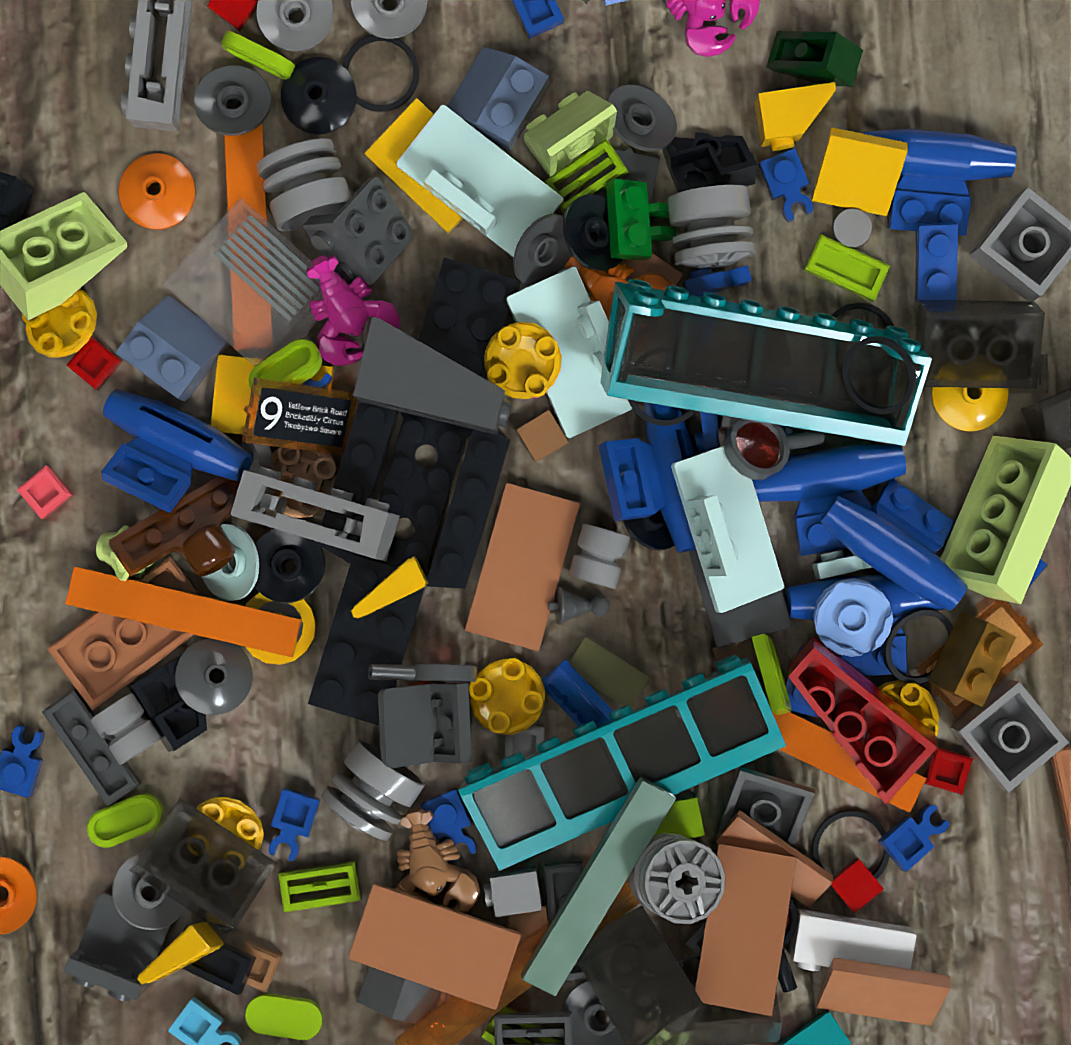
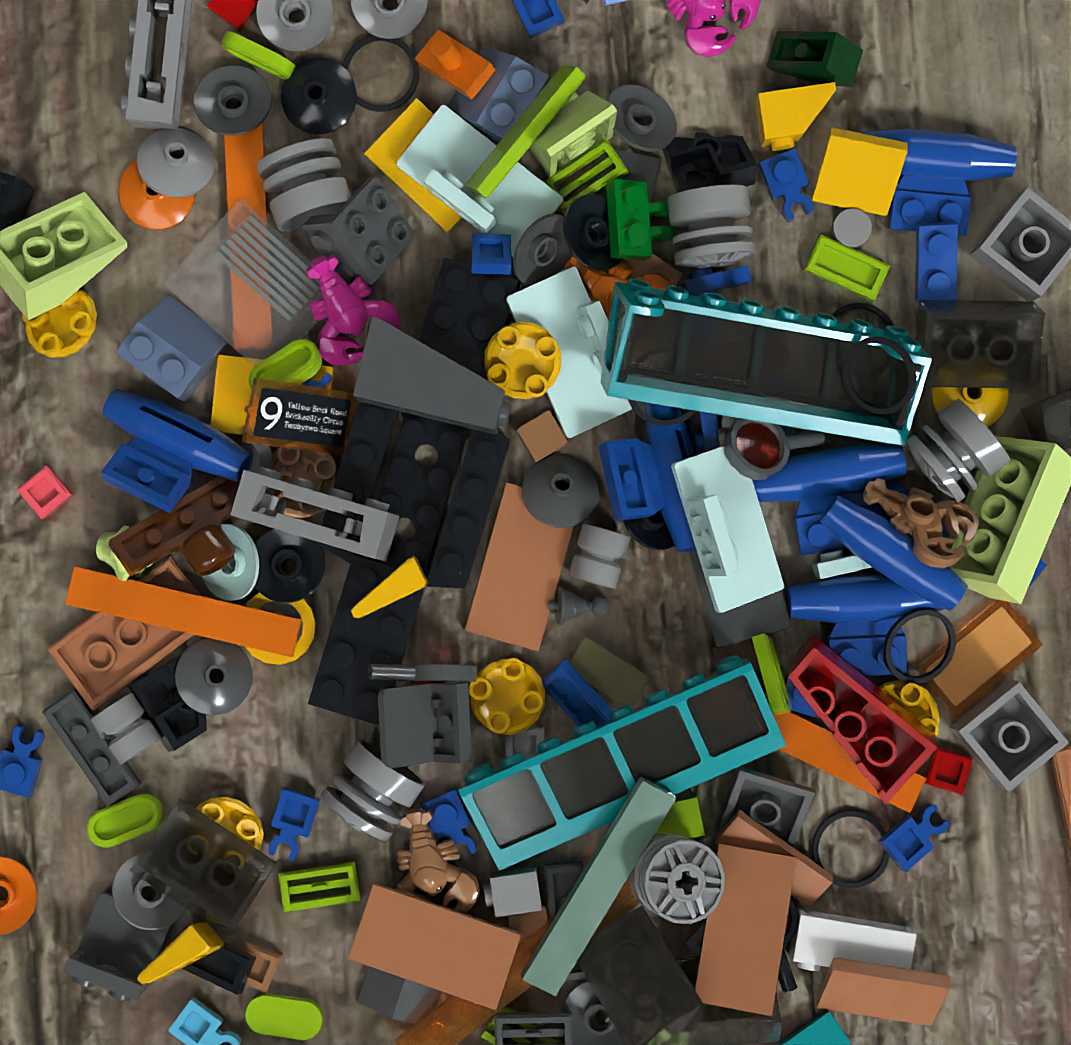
(94, 363): red tile -> none
(175, 176): none -> light grey dish
(455, 64): none -> orange tile
(491, 253): none -> blue plate
(525, 130): none -> lime tile
(556, 506): none -> dark grey dish
(852, 617): light blue tile -> none
(856, 885): red tile -> none
(923, 521): none -> medium nougat animal
(957, 451): none -> light grey wheel
(971, 659): pearl gold brick -> none

